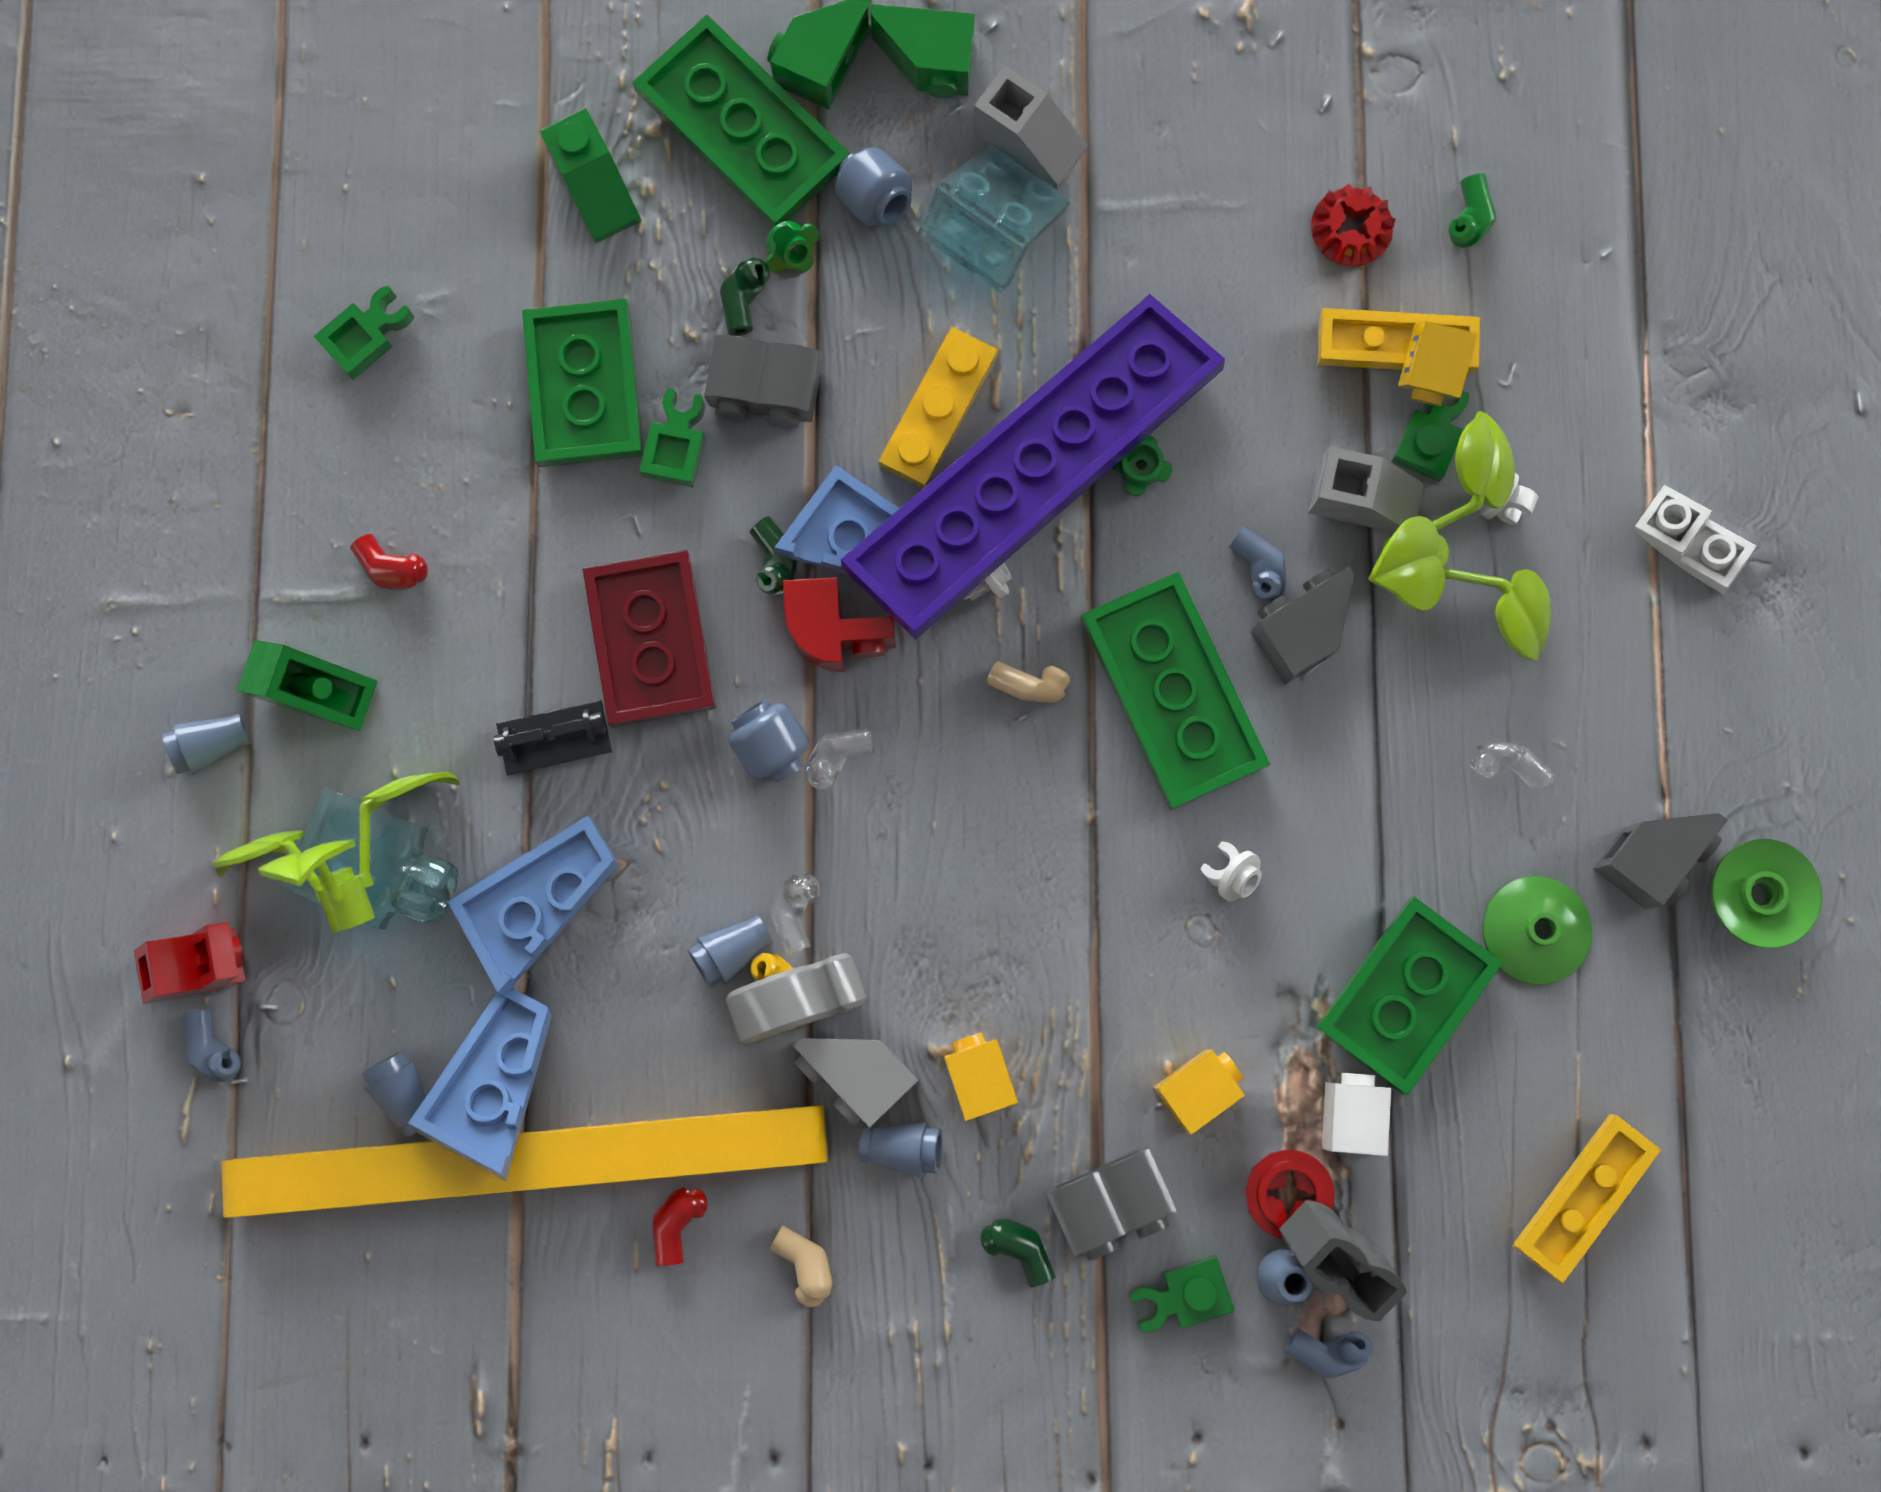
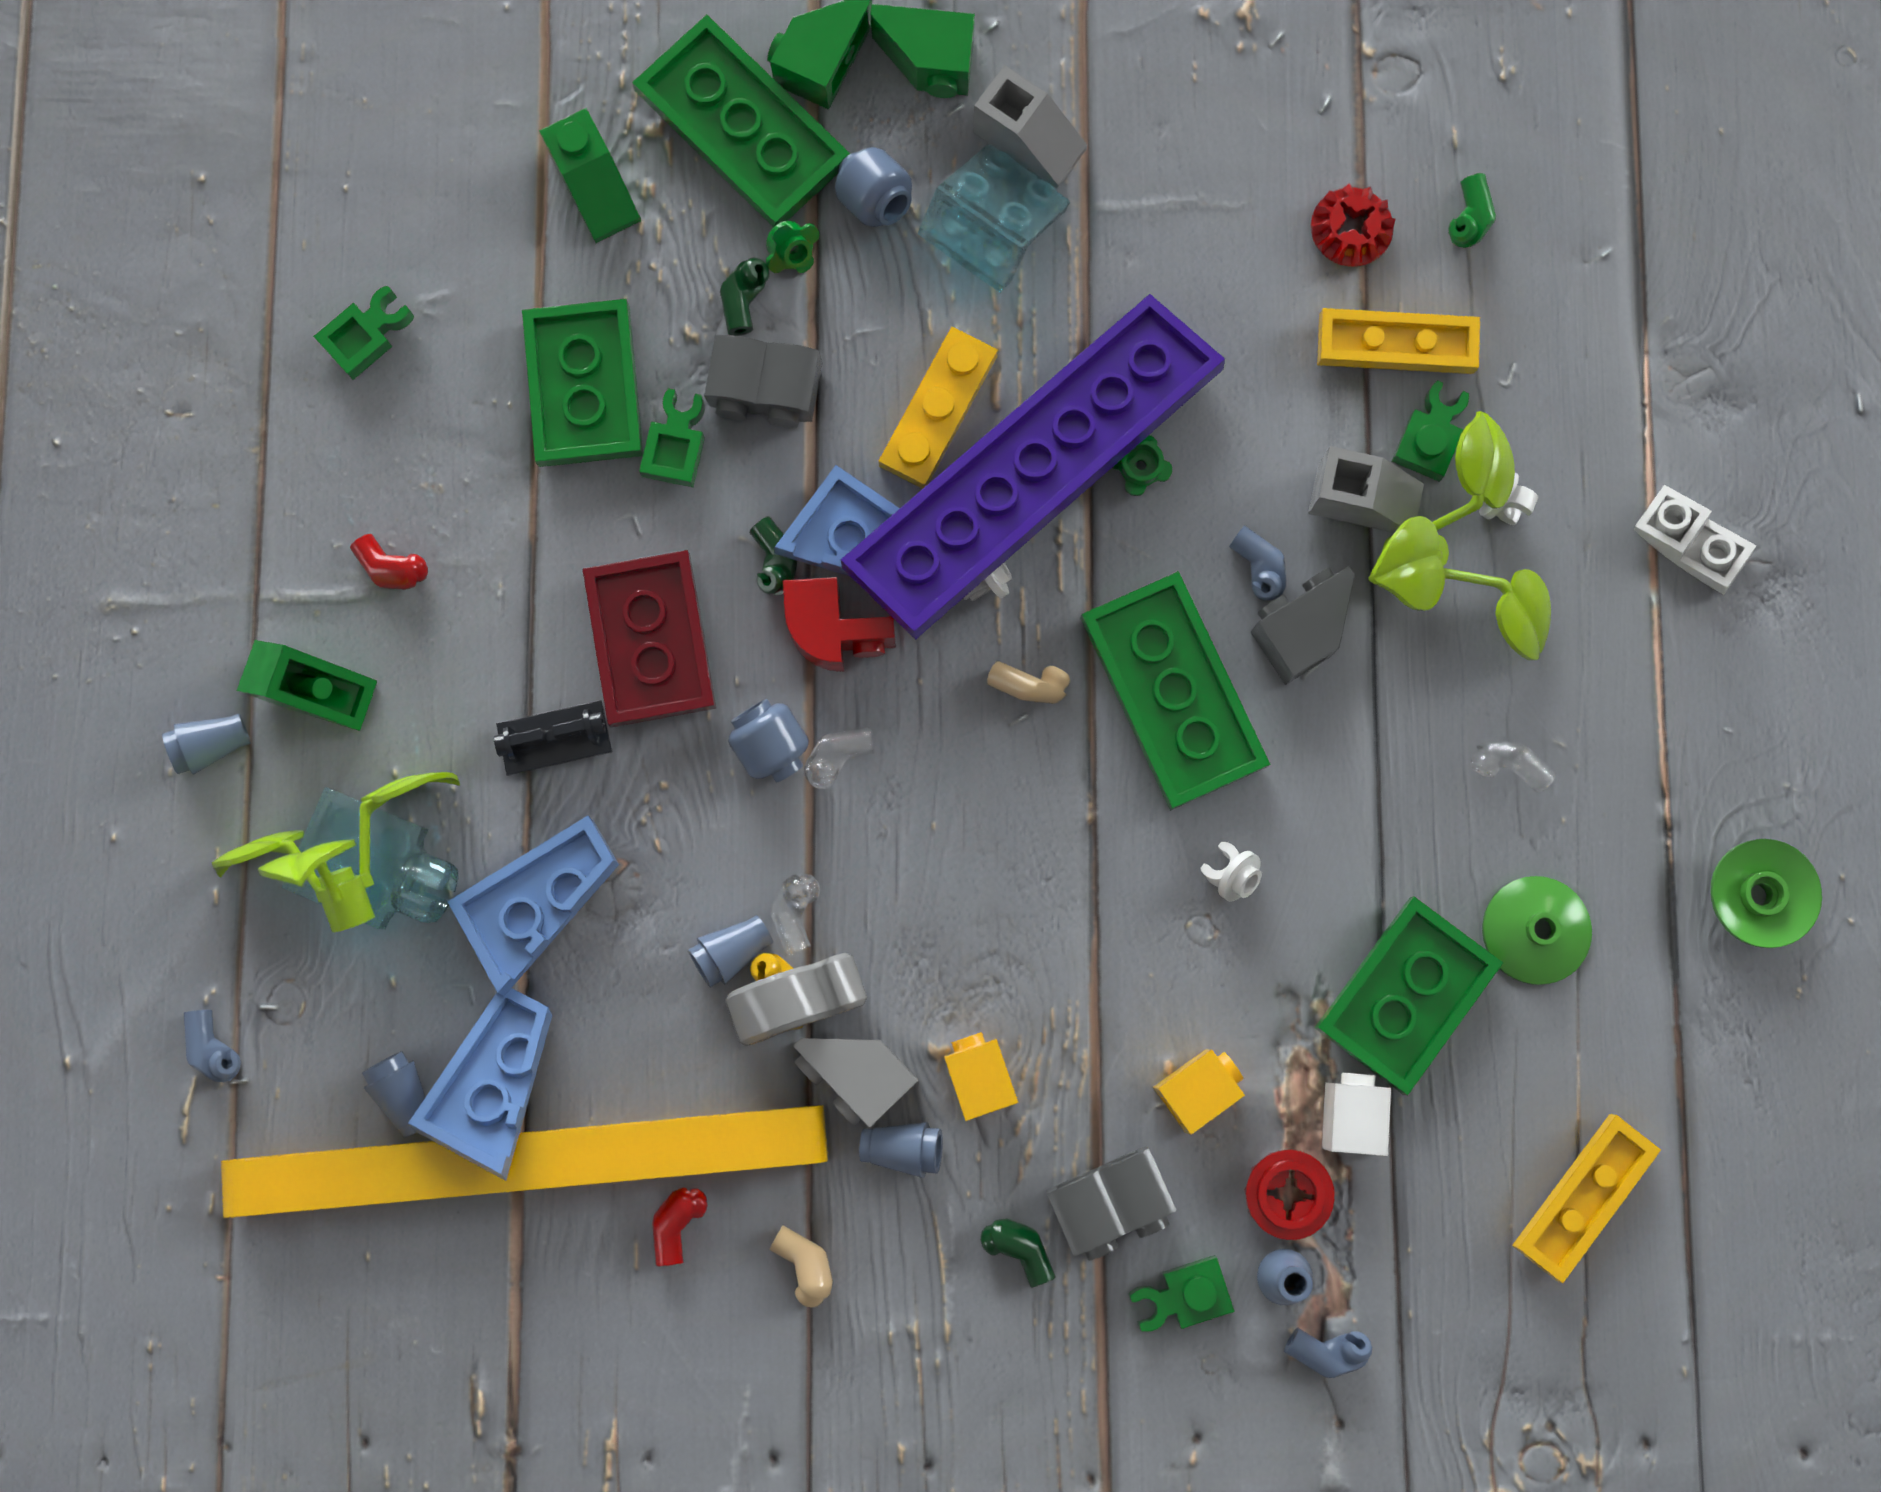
(189, 963): red brick -> none
(1342, 1261): dark grey brick -> none
(1437, 362): yellow brick -> none
(1655, 856): dark grey slope -> none

